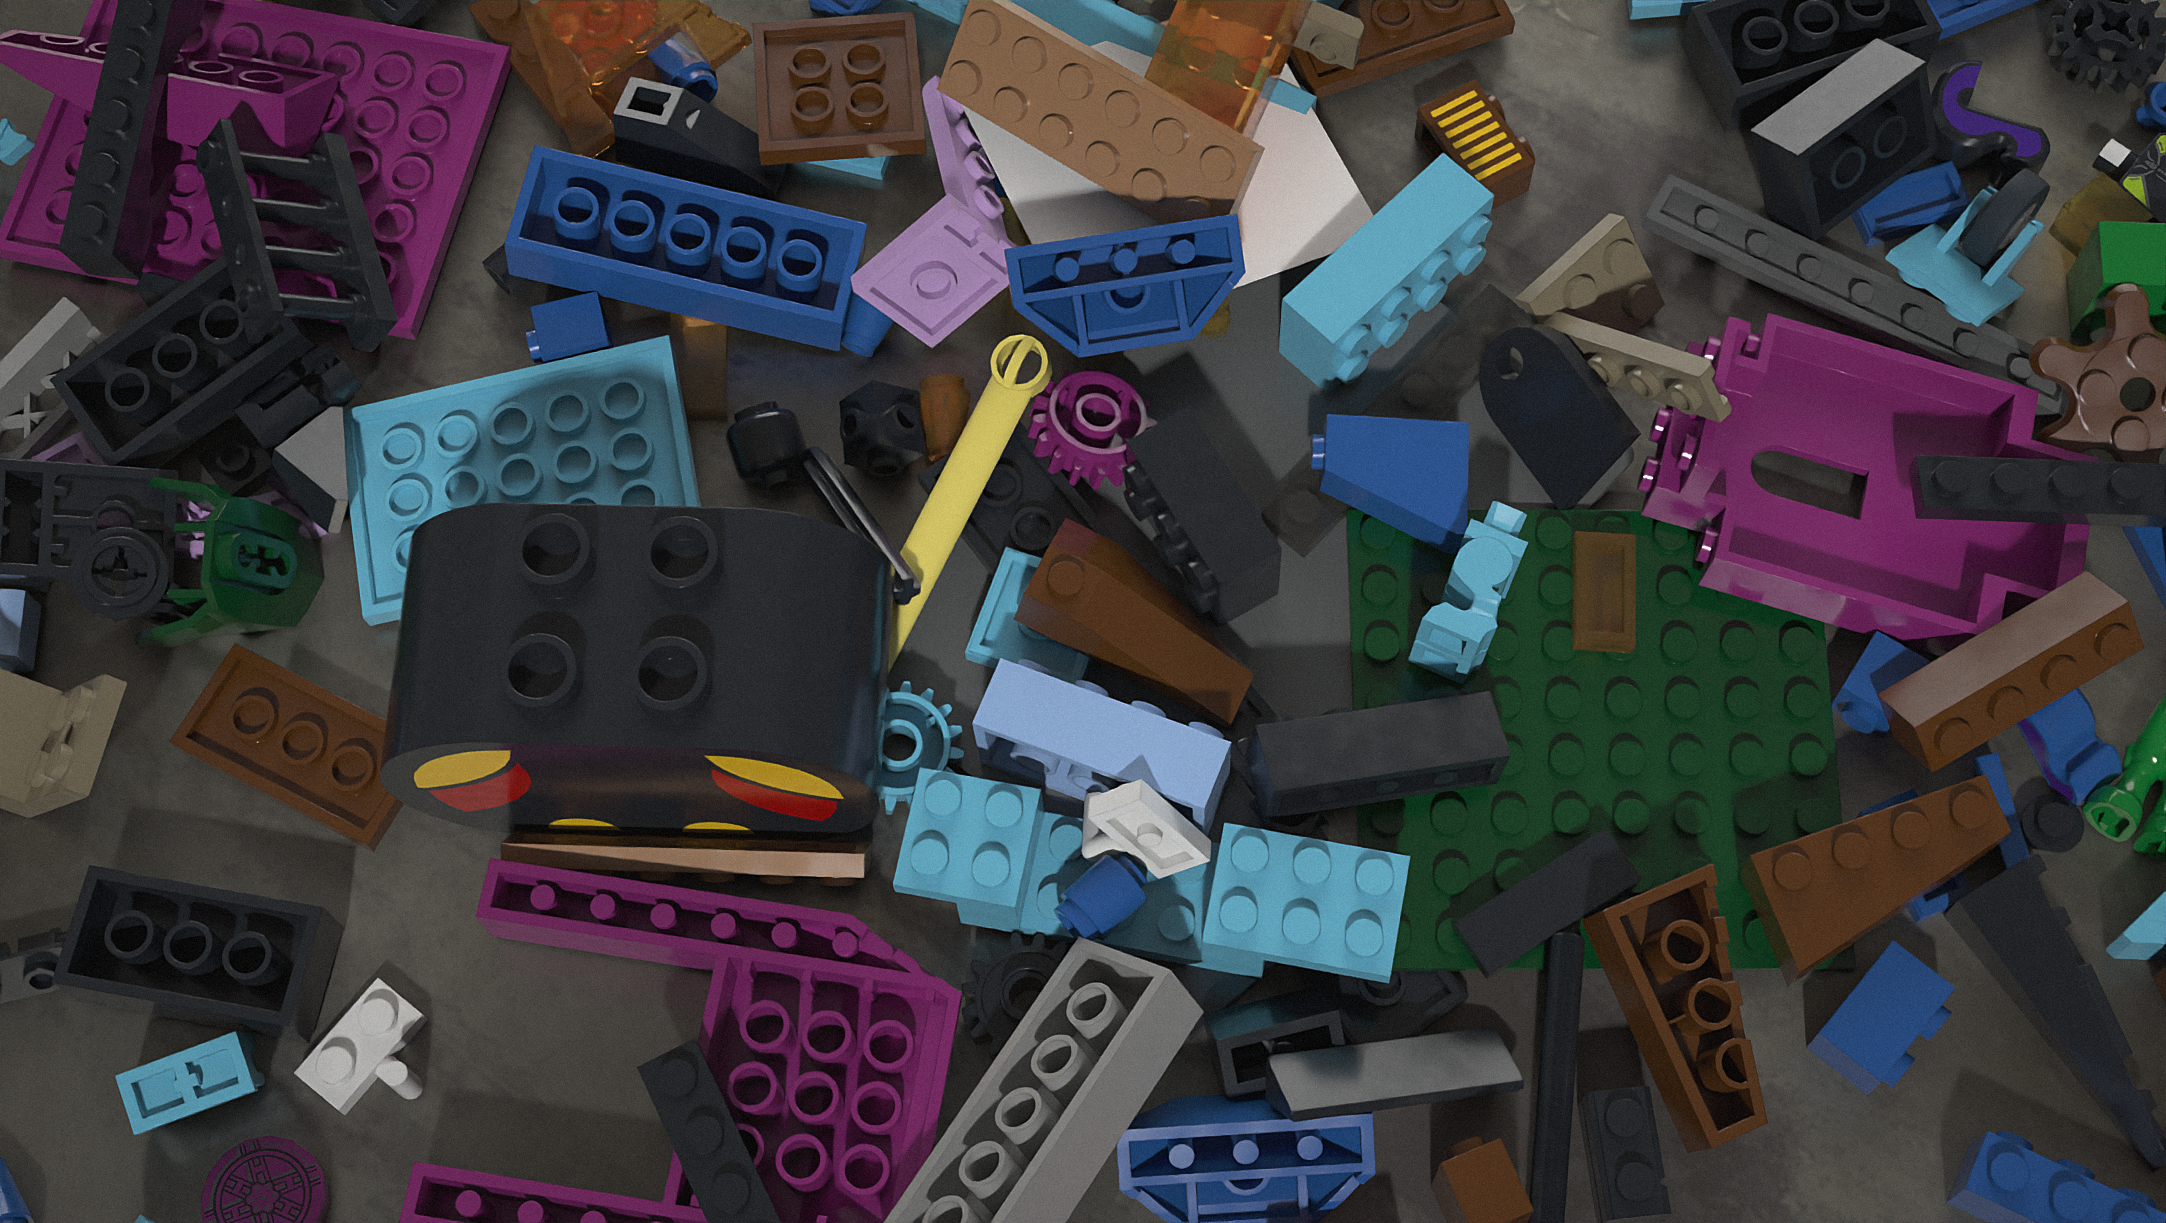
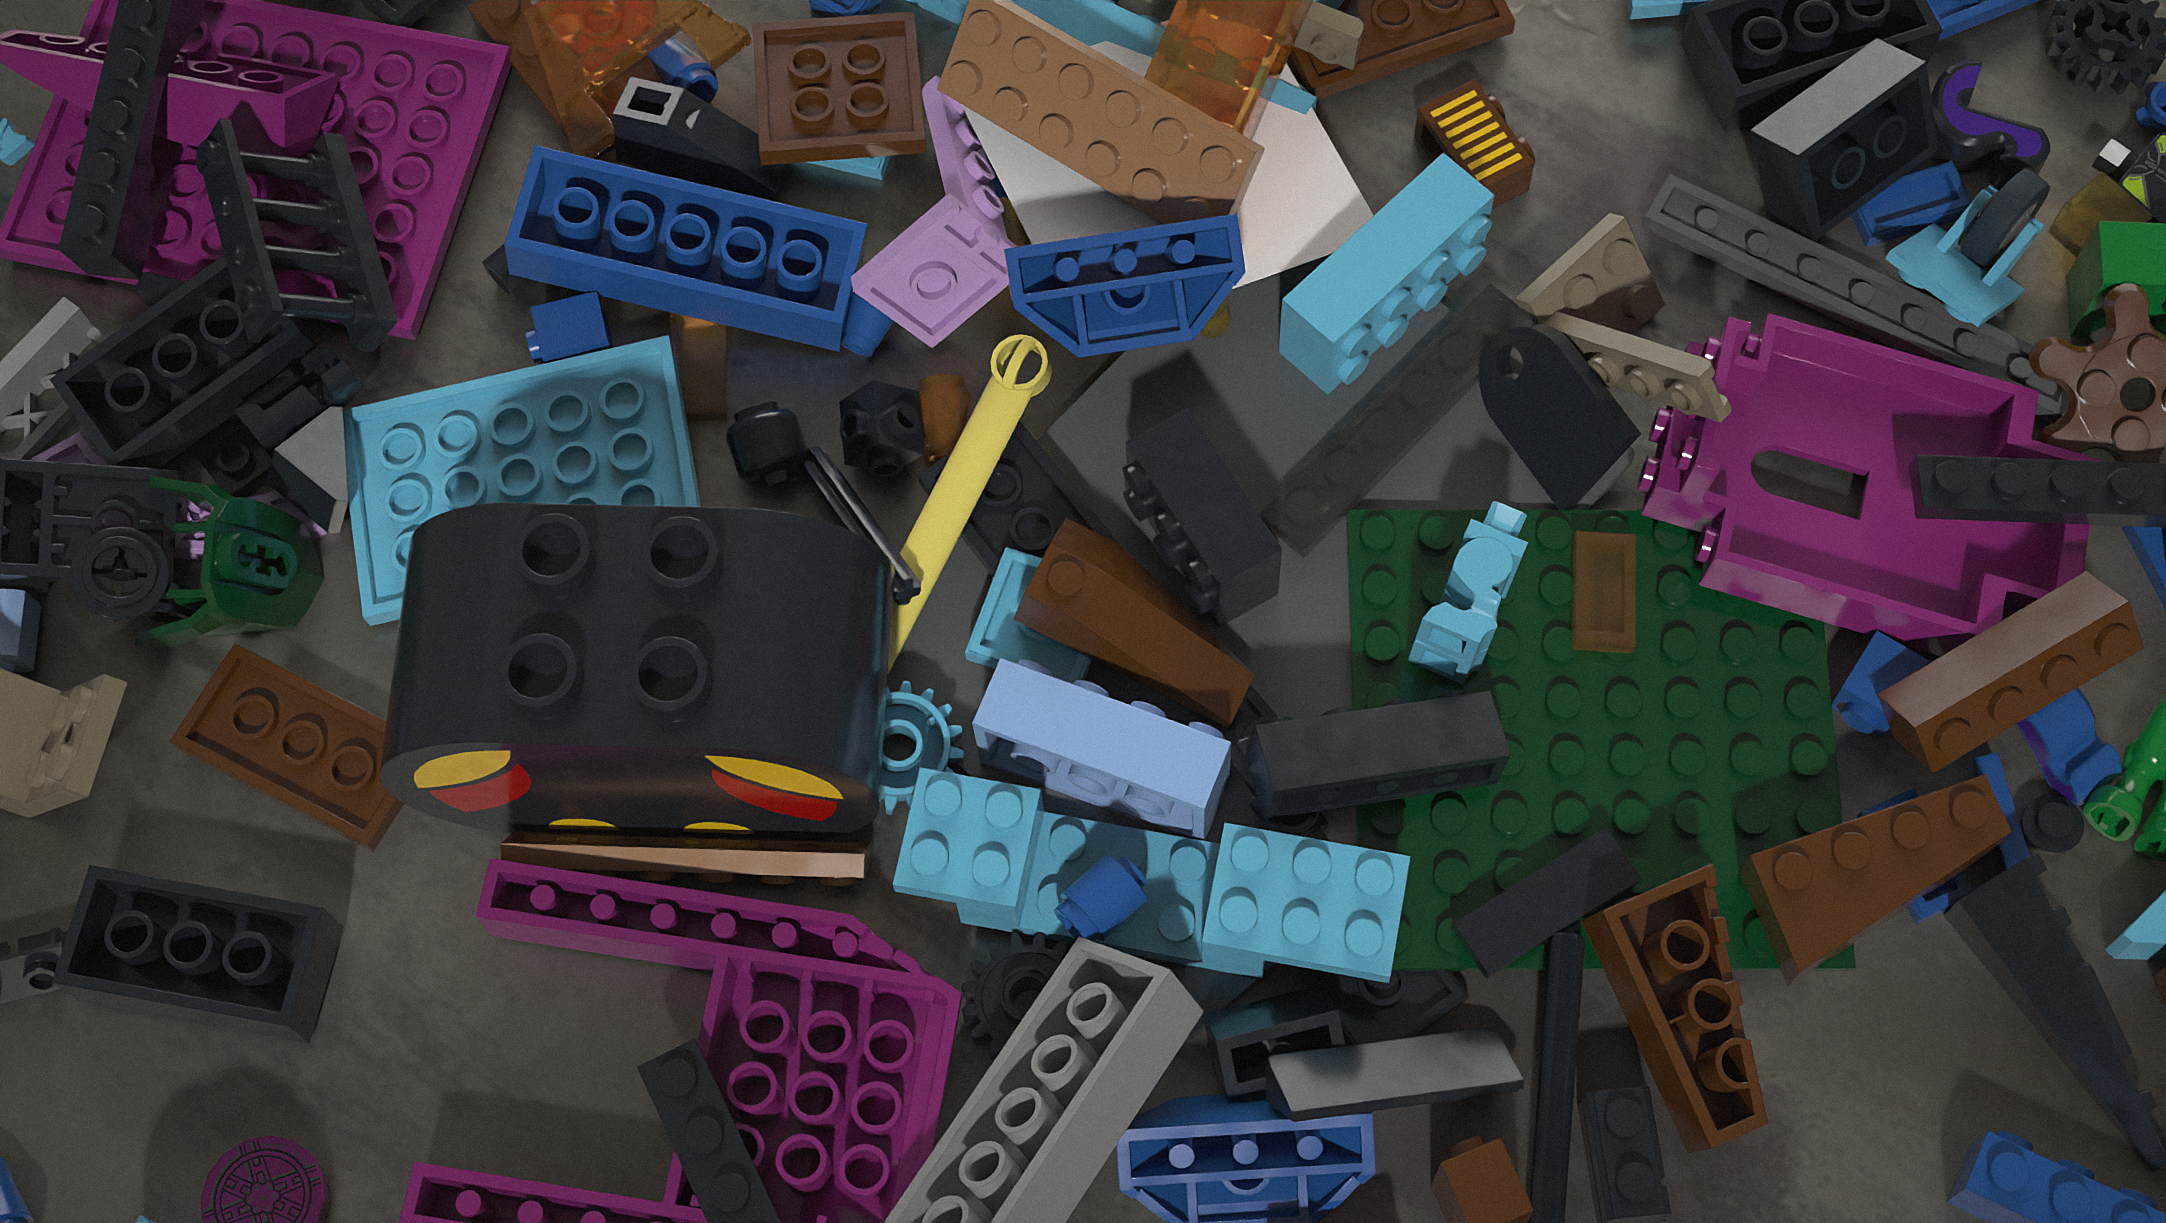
(189, 1081): medium azure hinge -> none
(365, 1048): white plate -> none
(1087, 425): magenta gear -> none
(1143, 825): white plate -> none
(1398, 473): blue slope -> none
(1882, 1019): blue brick -> none

